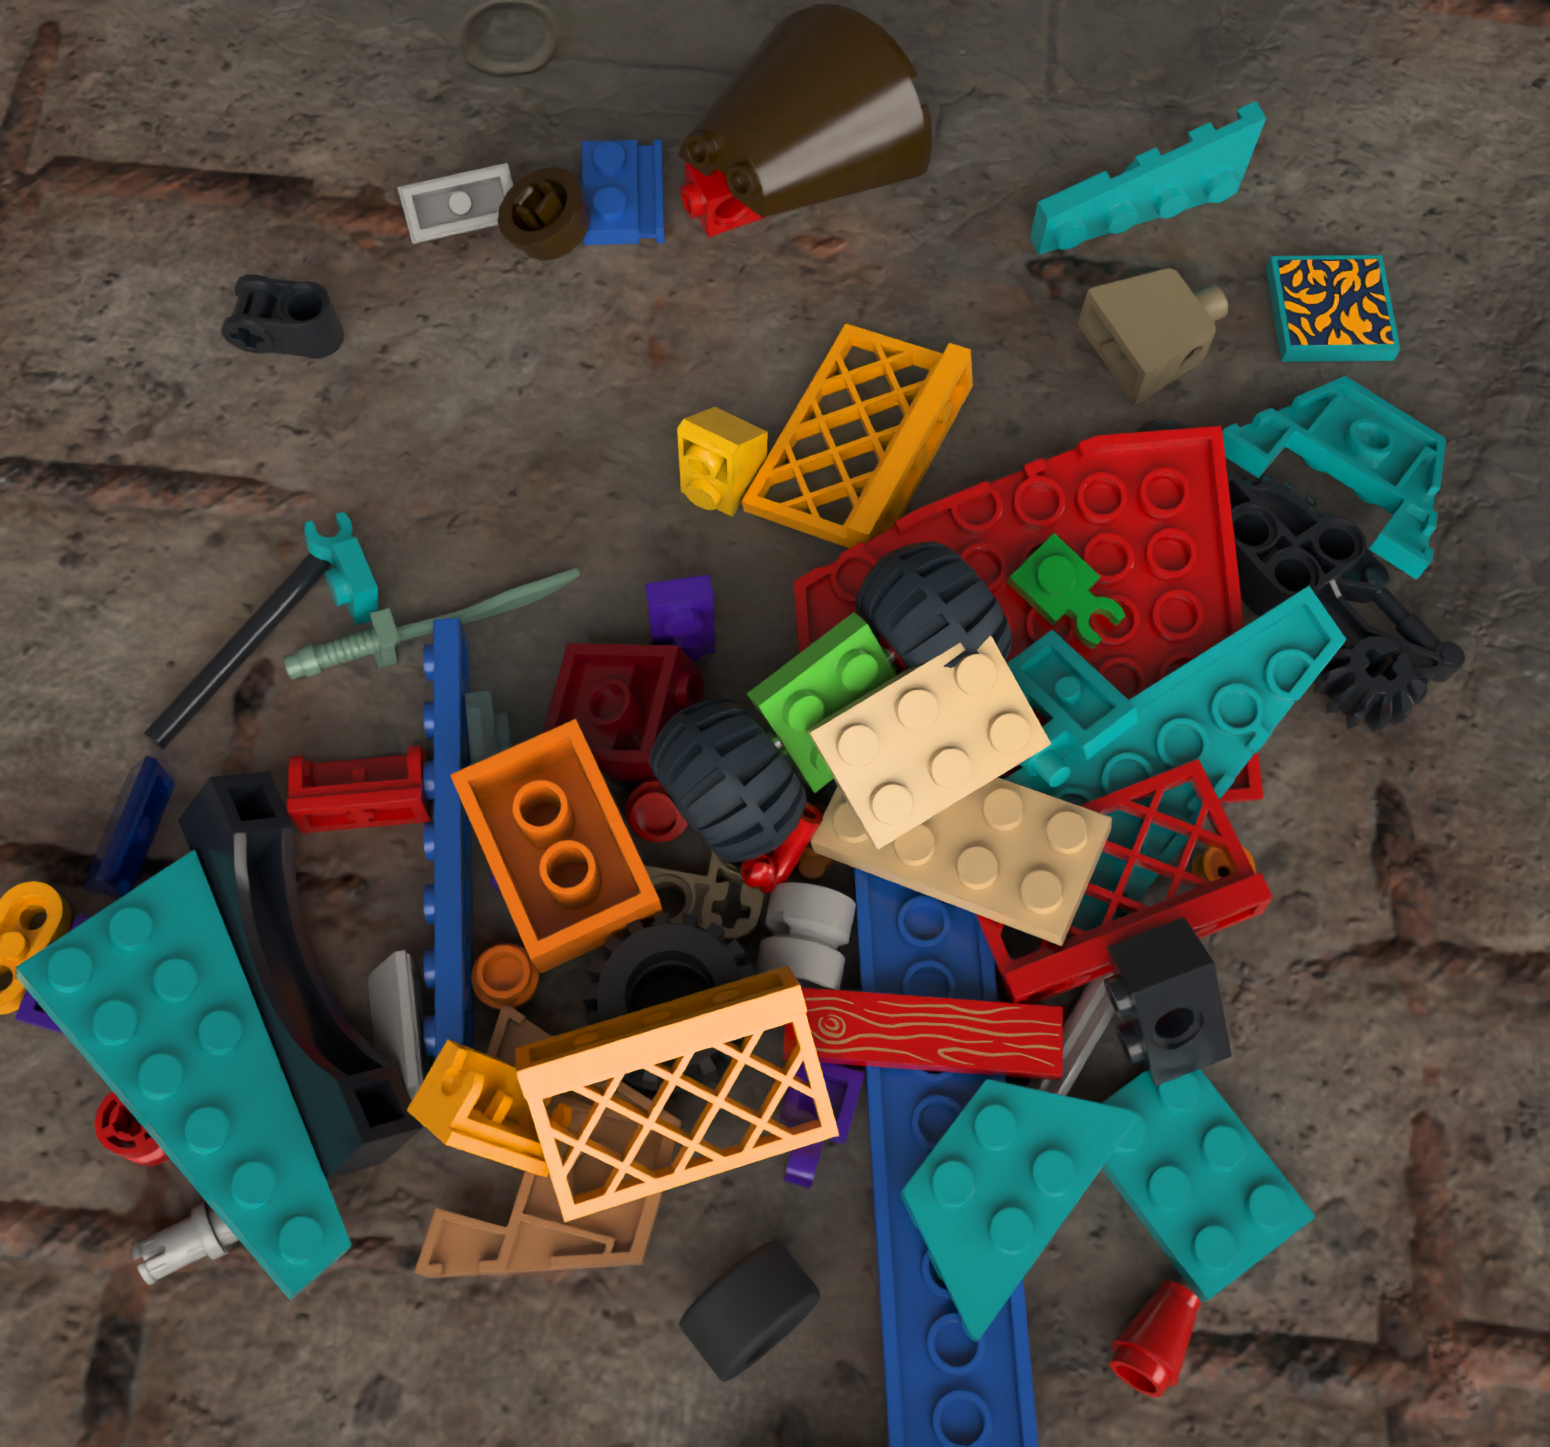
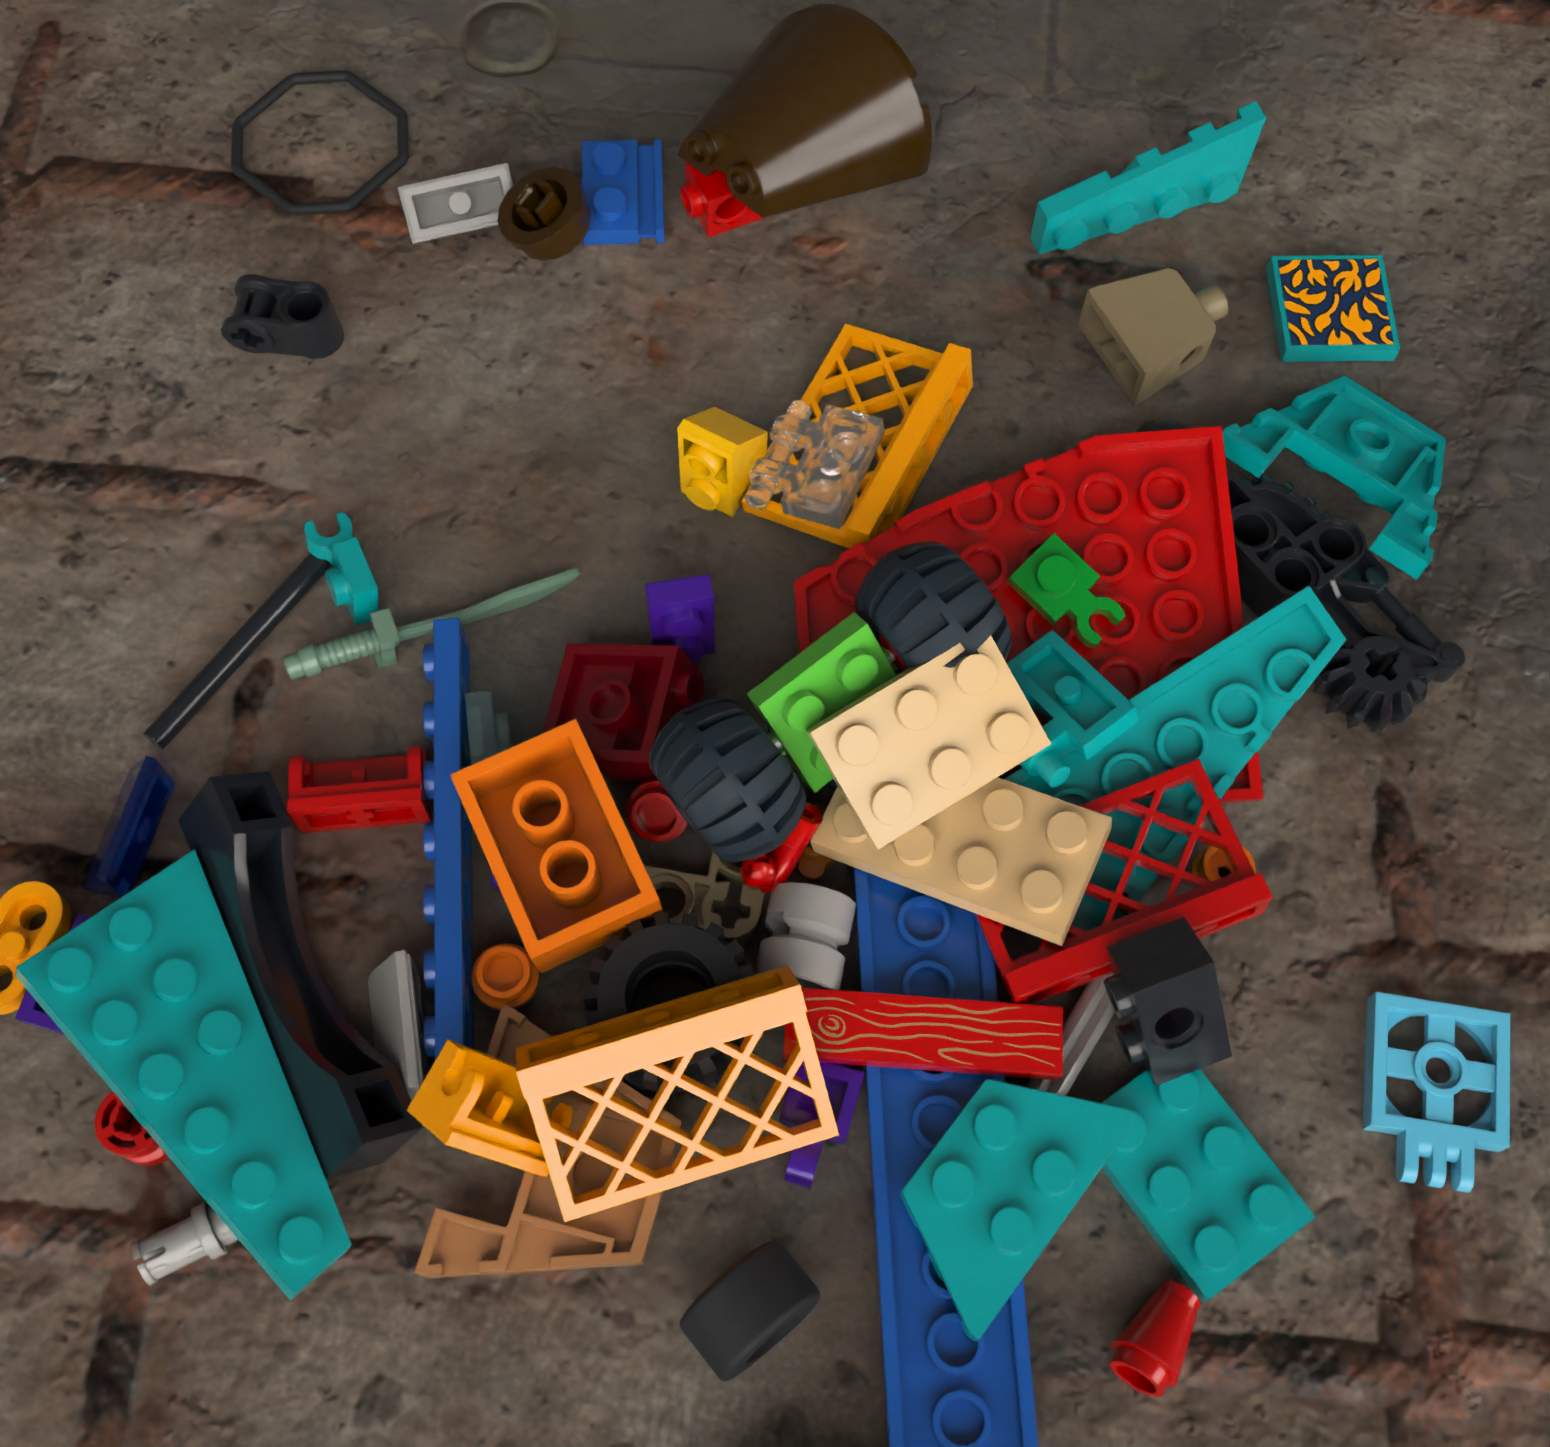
(319, 207): none -> black piece
(830, 468): none -> clear plate
(1435, 1135): none -> medium azure piece

